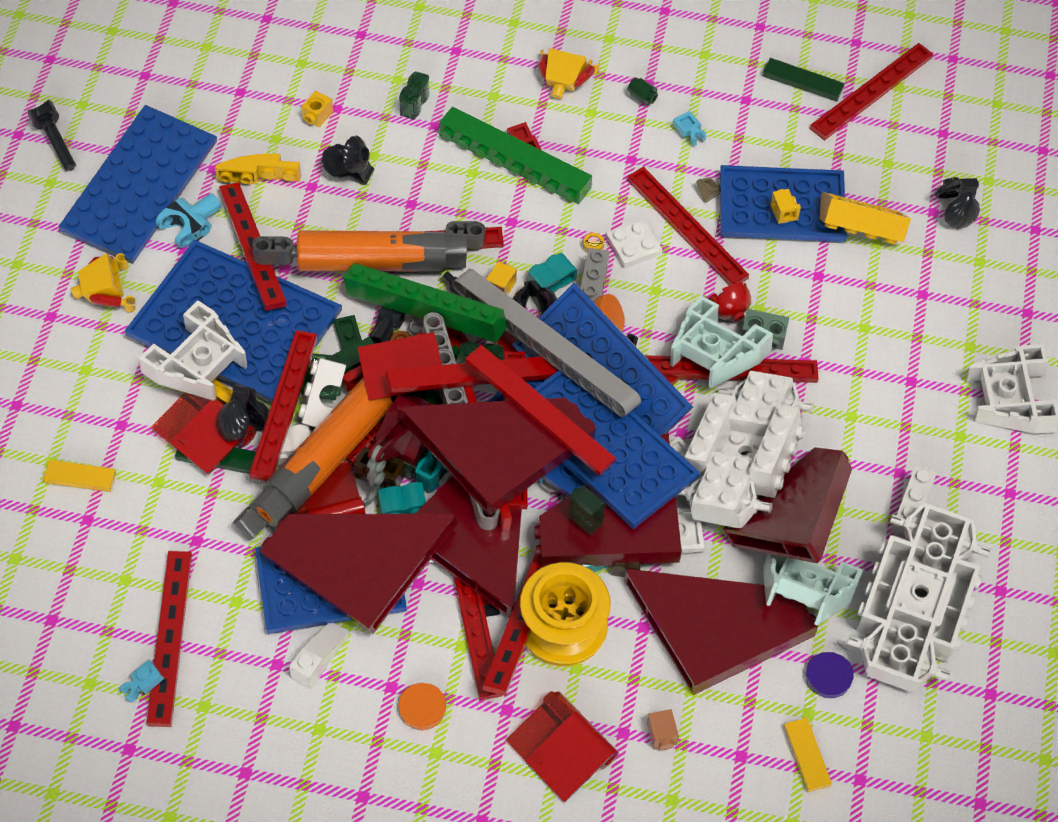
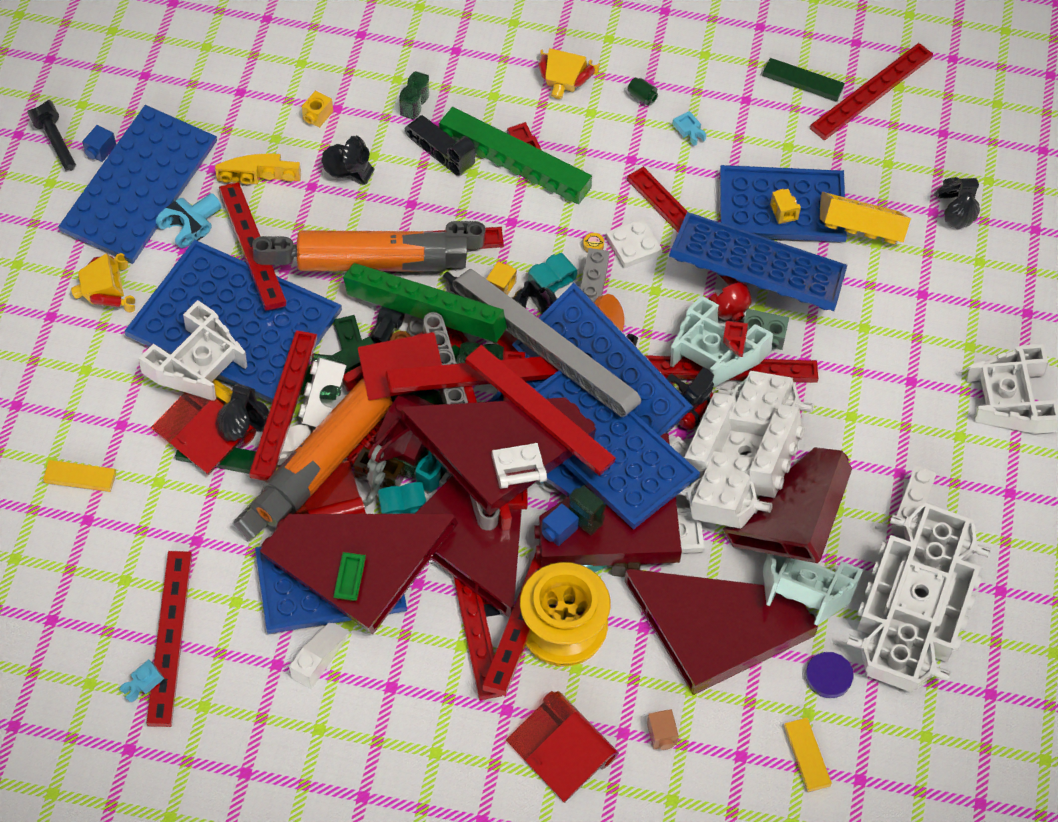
(99, 143): none -> blue brick
(349, 576): none -> green tile
(422, 706): orange tile -> none
(453, 154): none -> black beam
(518, 459): none -> white plate
(559, 525): none -> blue brick
(698, 394): none -> black piece
(708, 188): dark tan slope -> none
(735, 336): none -> red slope
(759, 261): none -> blue plate

